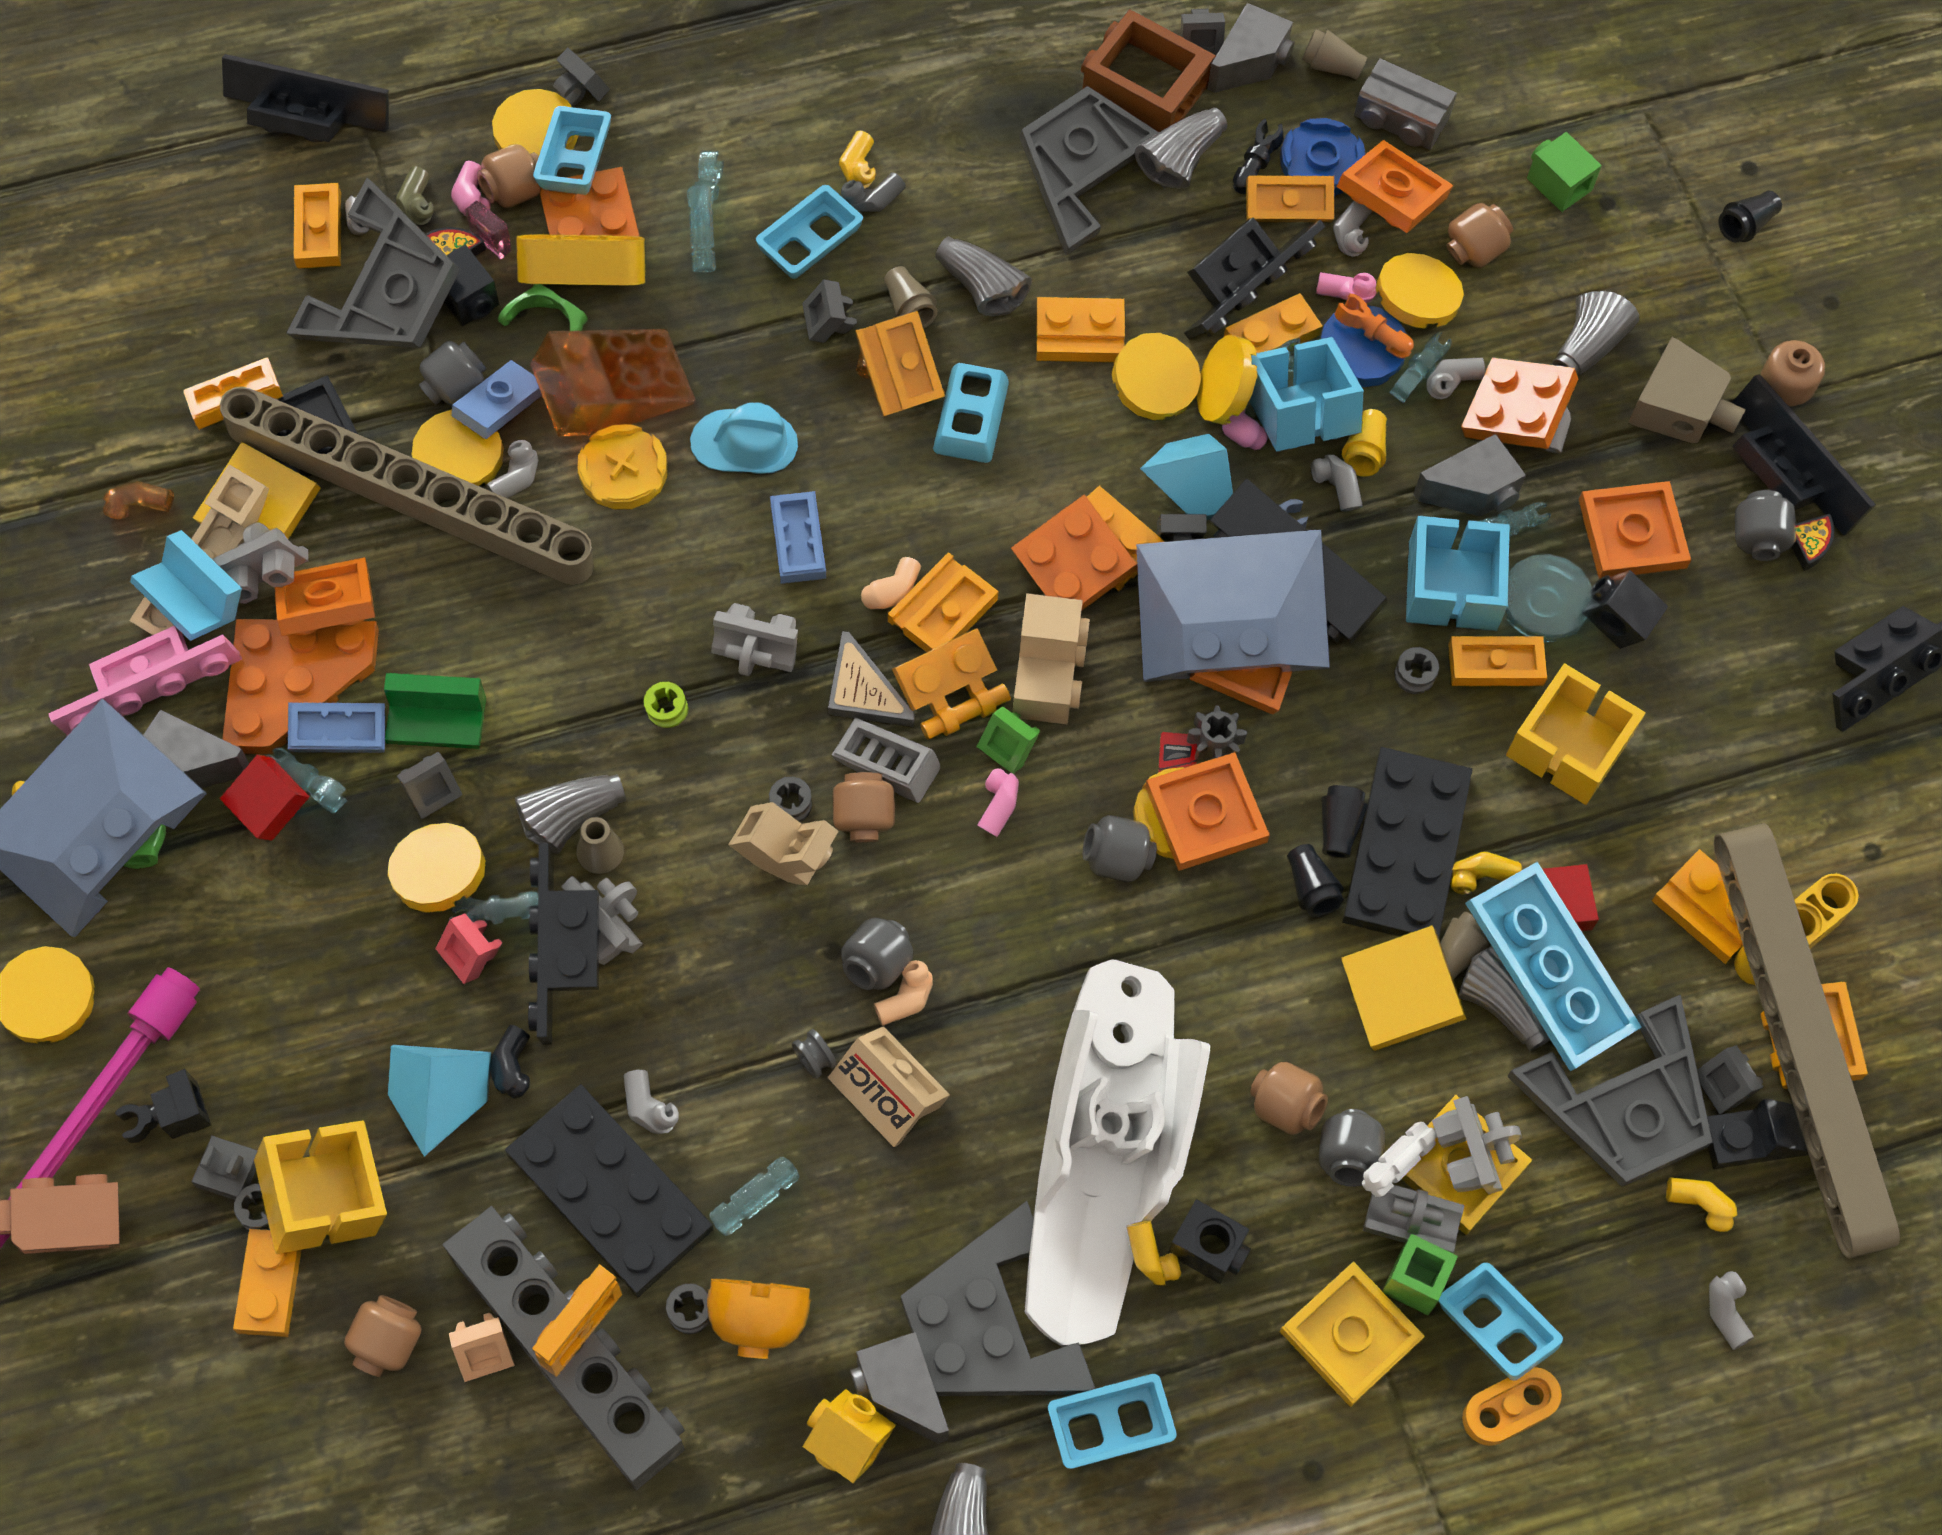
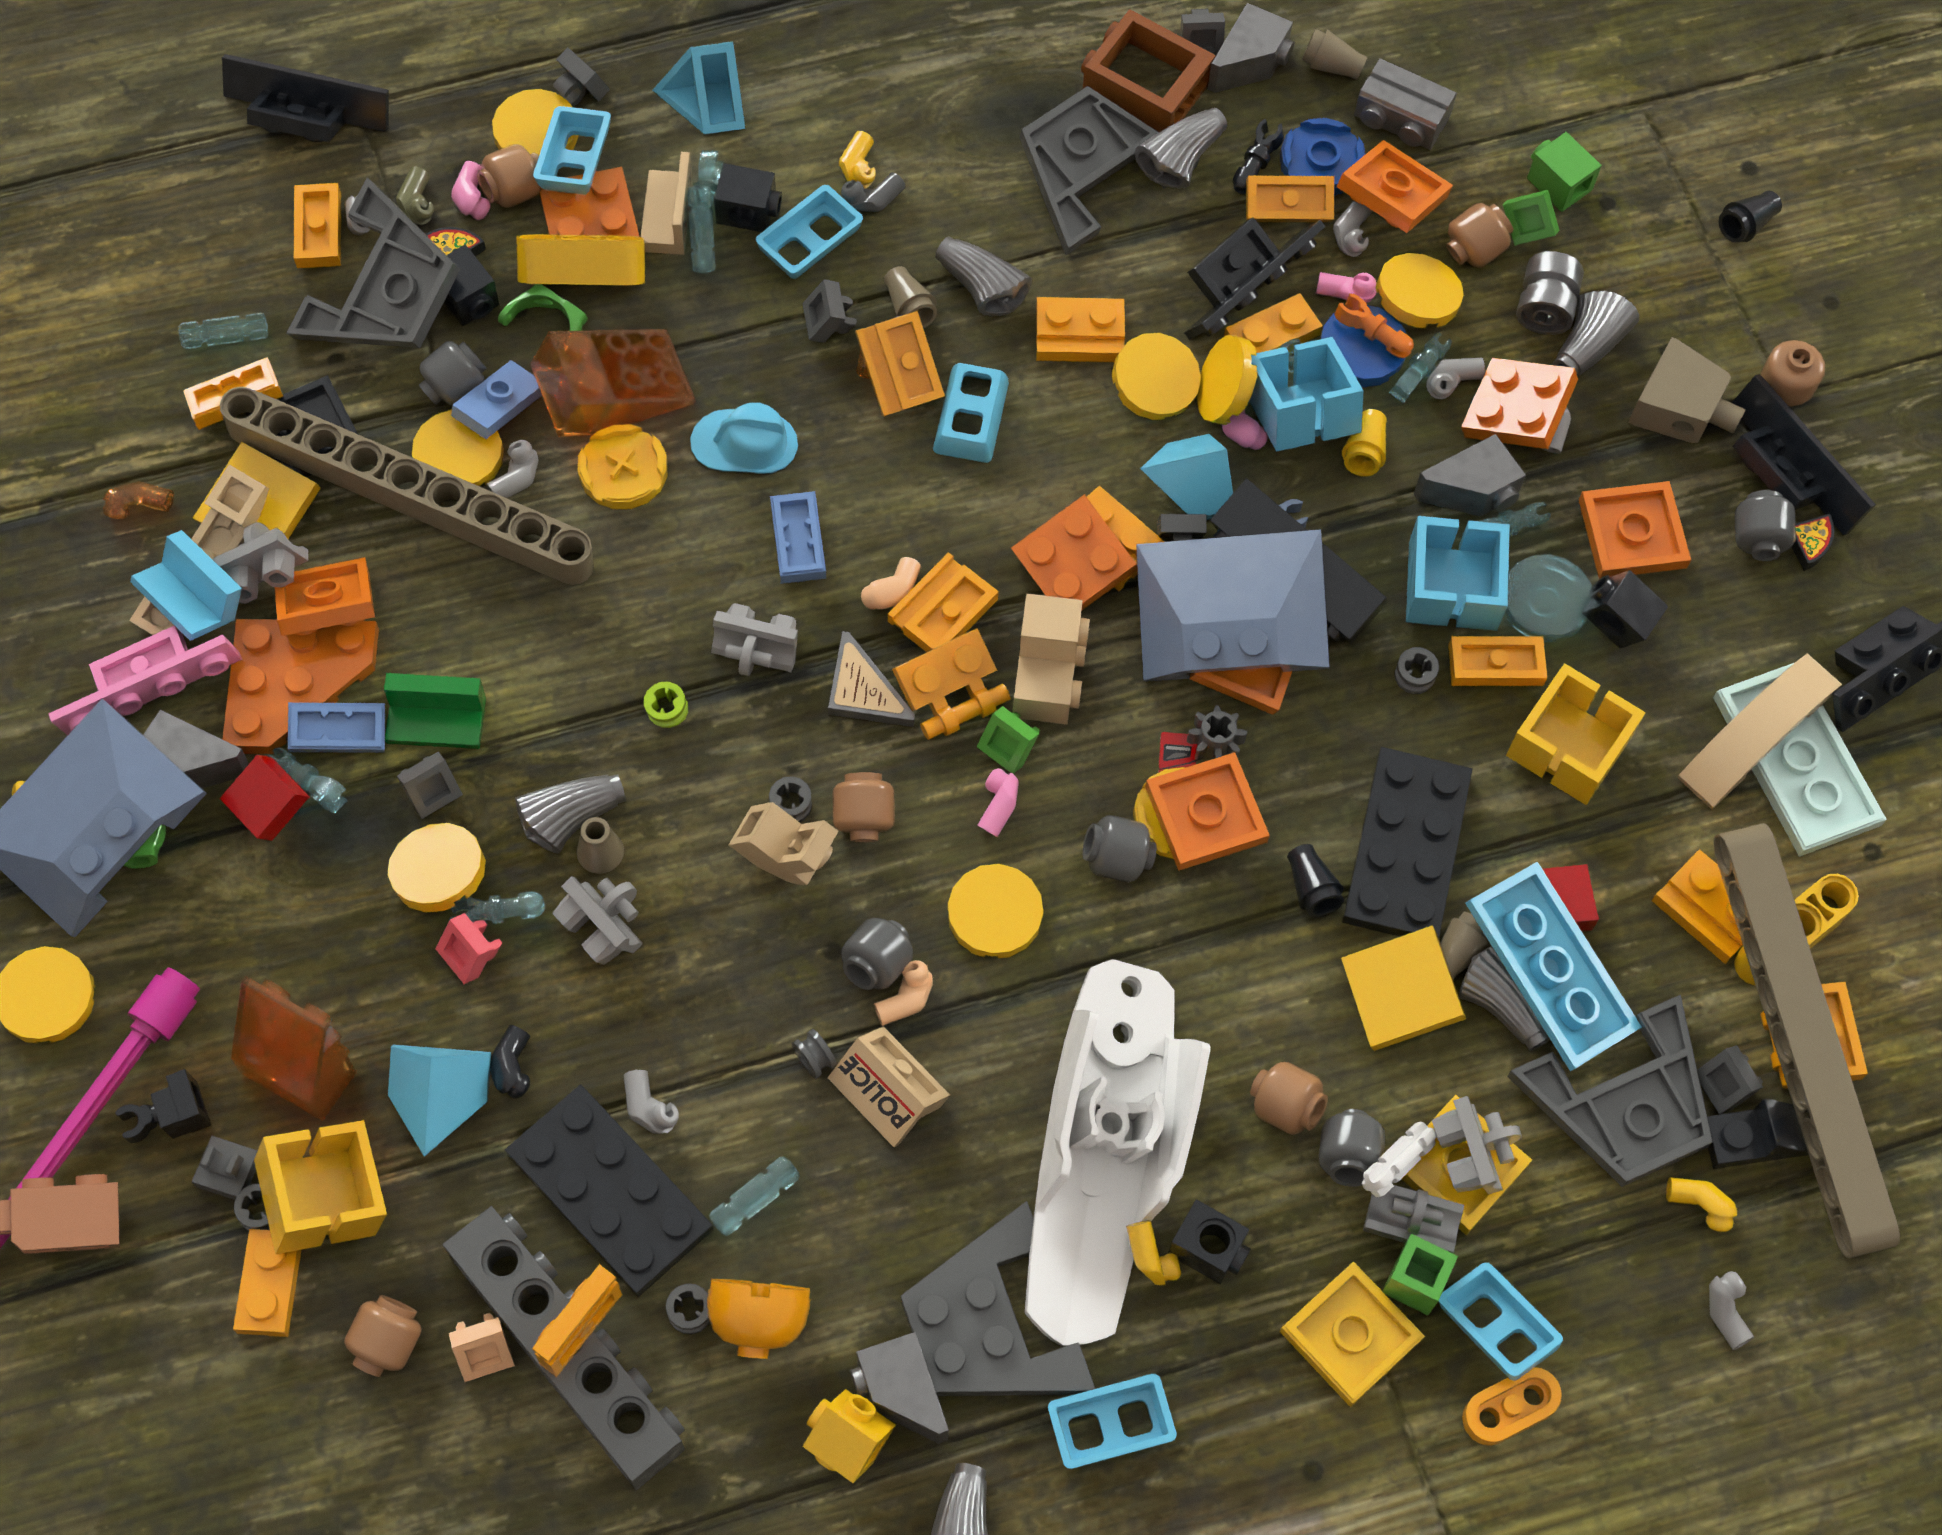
(223, 330): none -> clear light blue axle
(289, 1048): none -> clear orange slope
(489, 228): clear pink tile -> none
(566, 942): black bracket -> none
(667, 209): none -> tan panel
(705, 88): none -> medium azure slope
(746, 198): none -> black brick
(913, 772): light grey slope -> none
(995, 911): none -> yellow tile
(1340, 475): light grey arm -> none
(1341, 819): black cone -> none
(1479, 866): yellow arm -> none
(1531, 217): none -> bright green tile
(1550, 293): none -> flat silver wheel
(1758, 730): none -> tan slope
(1808, 775): none -> light aqua tile

